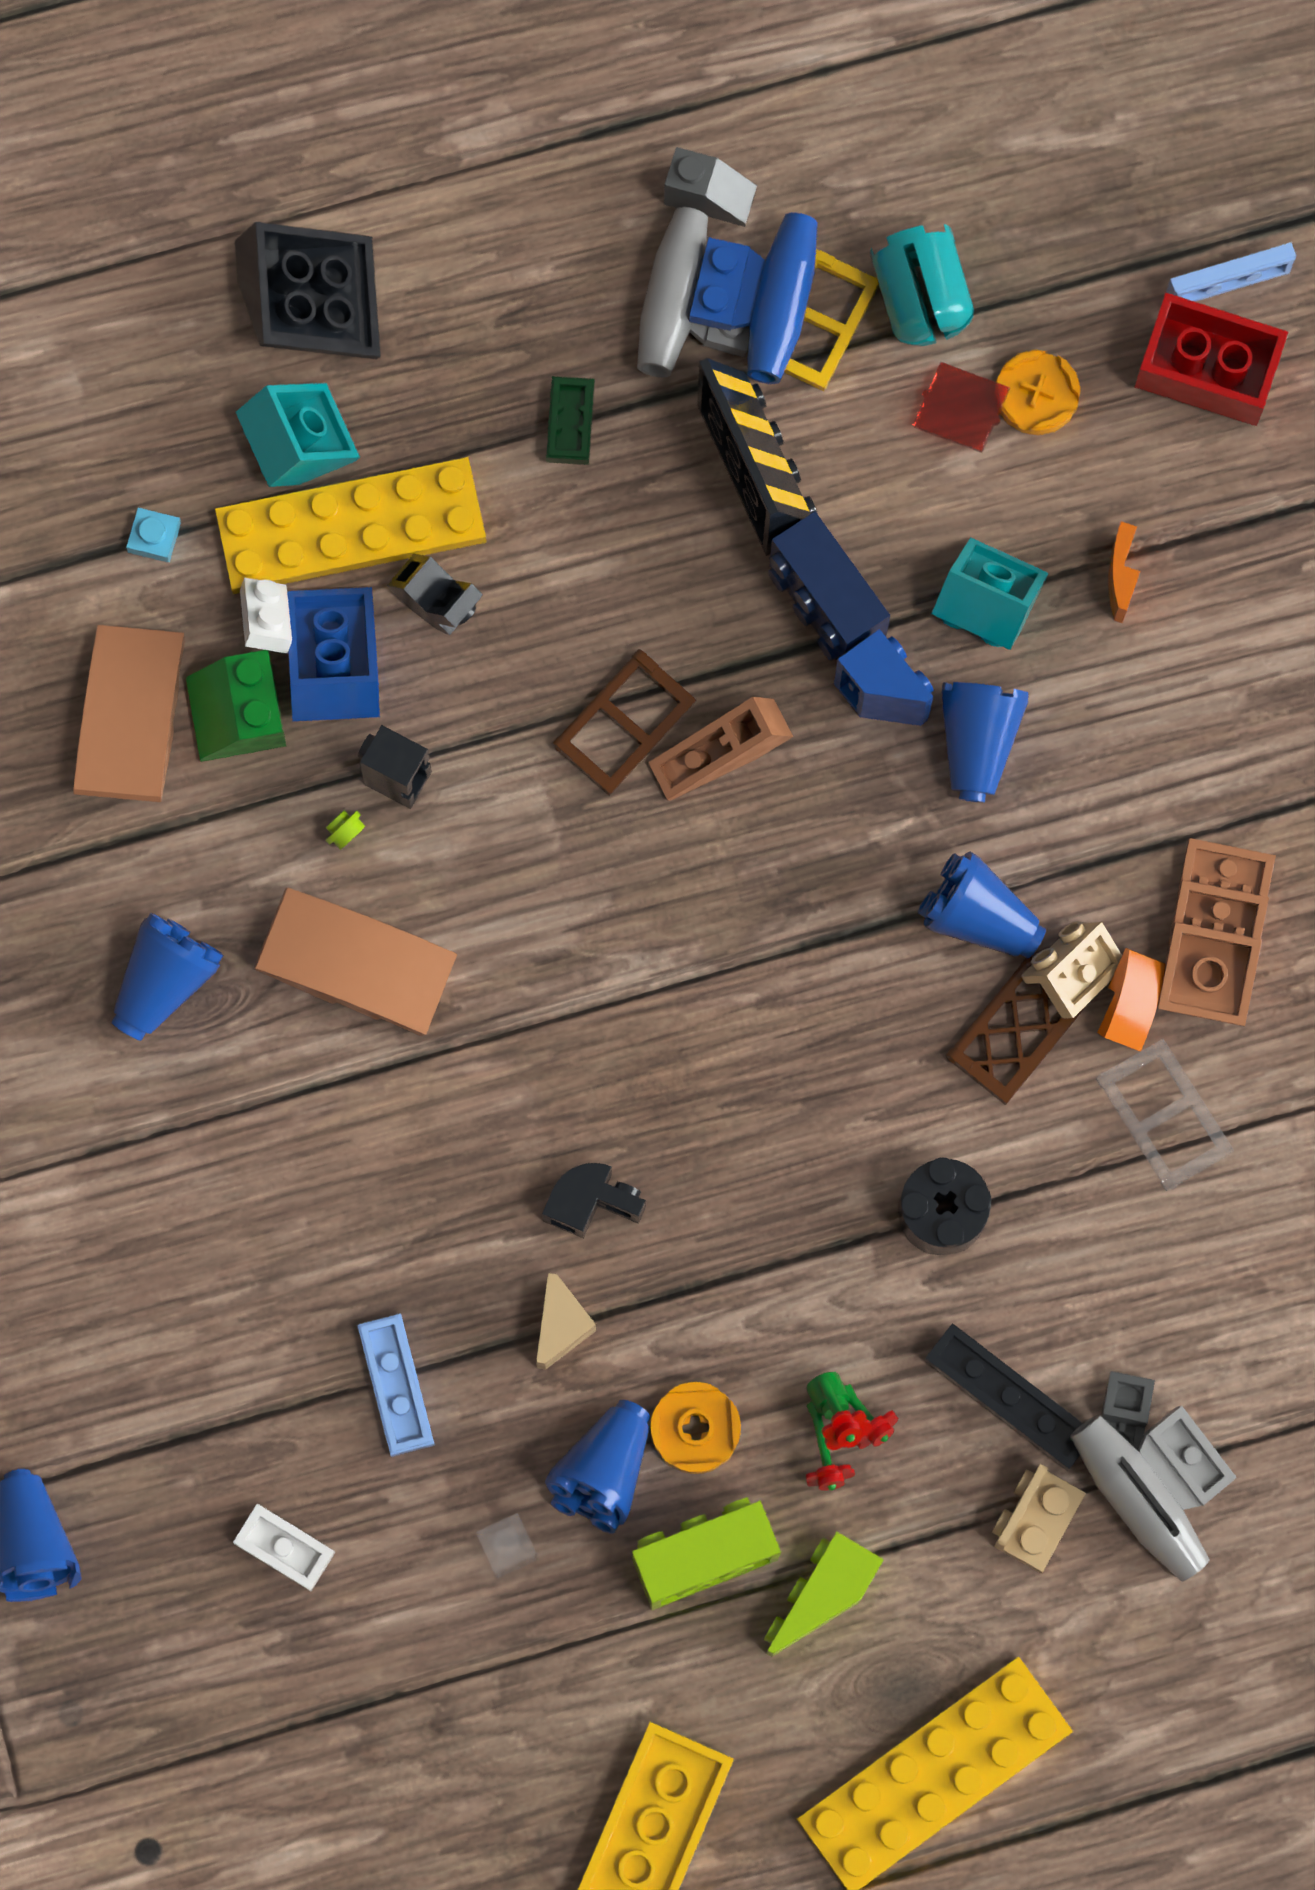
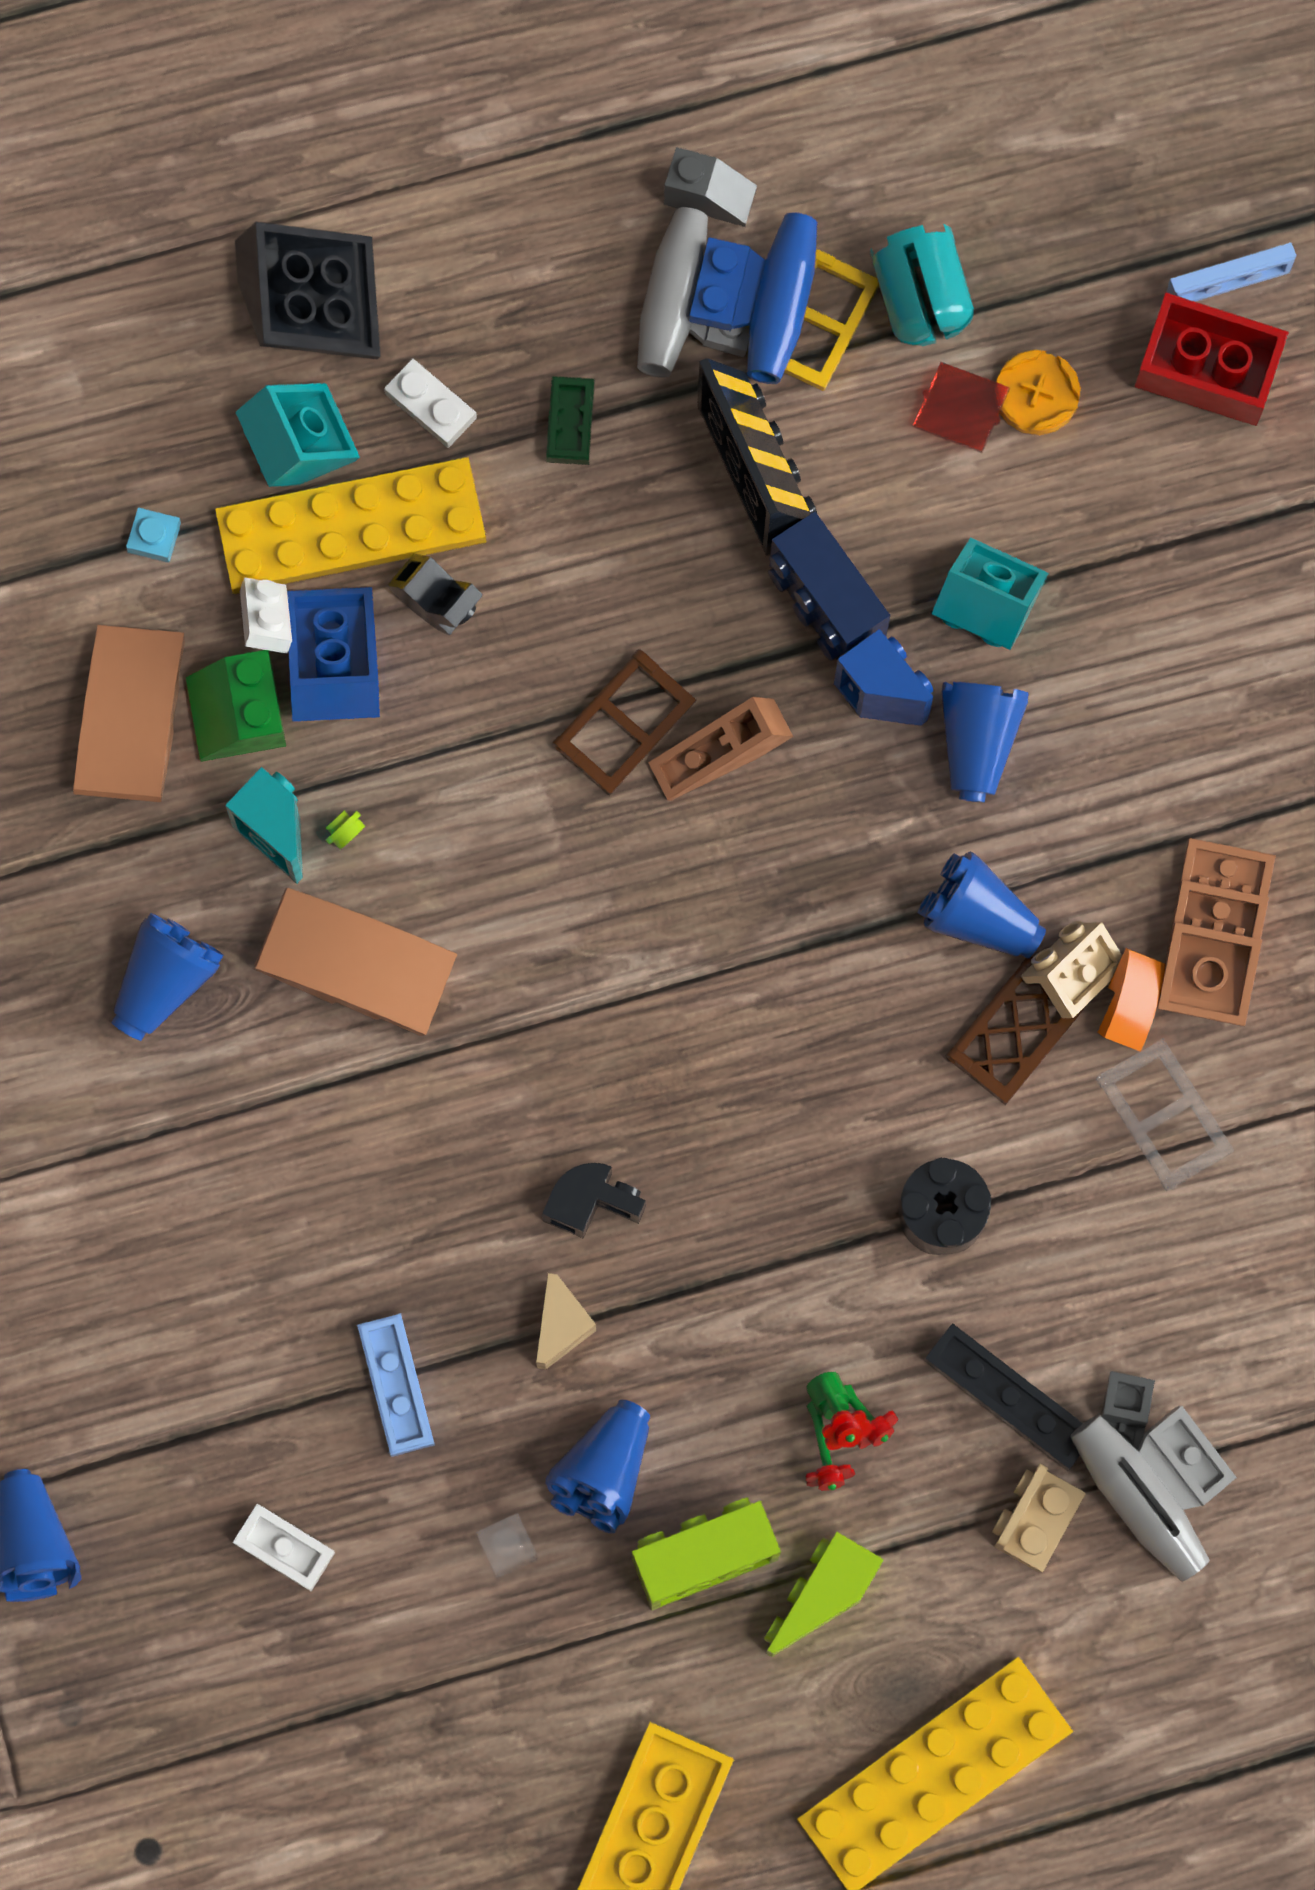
(270, 820): none -> teal slope
(394, 766): black brick -> none
(430, 403): none -> white plate
(713, 1409): light orange plate -> none
(1121, 578): orange slope -> none

